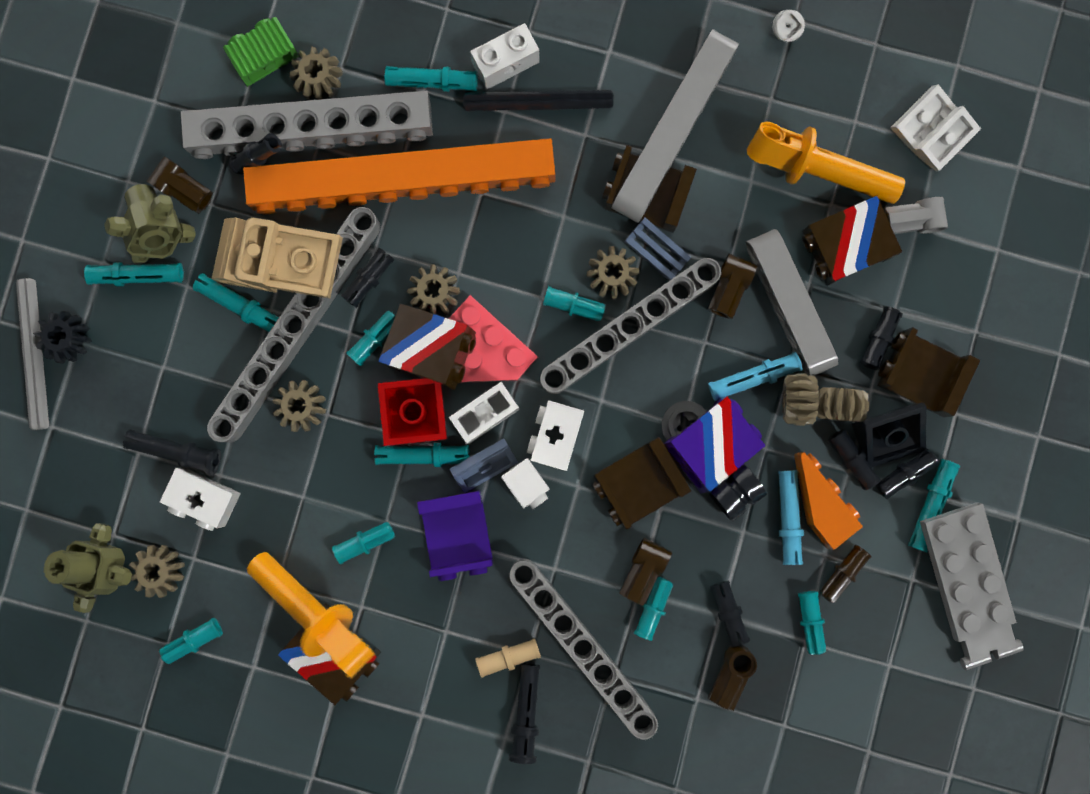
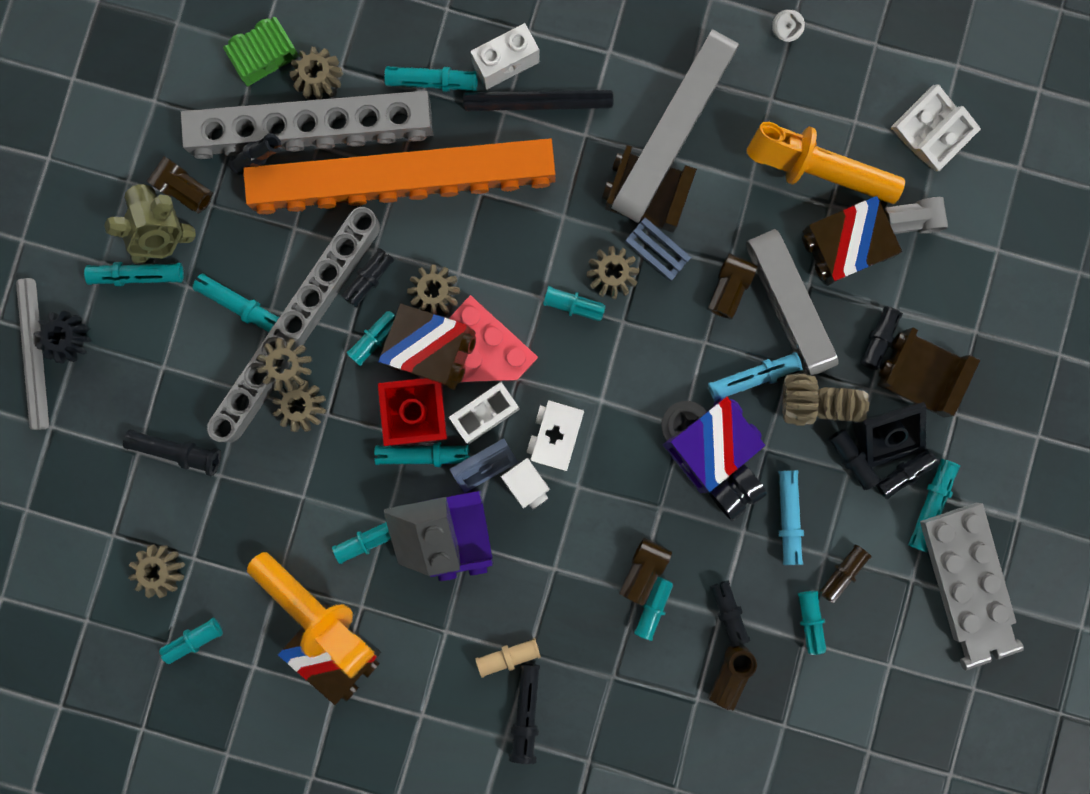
(89, 568): olive piece -> none
(217, 499): white brick -> none
(276, 257): tan piece -> none
(280, 354): none -> dark tan gear
(424, 536): none -> dark grey slope
(589, 662): light grey beam -> none
(639, 313): light grey beam -> none
(640, 483): dark brown panel -> none
(823, 507): orange slope -> none

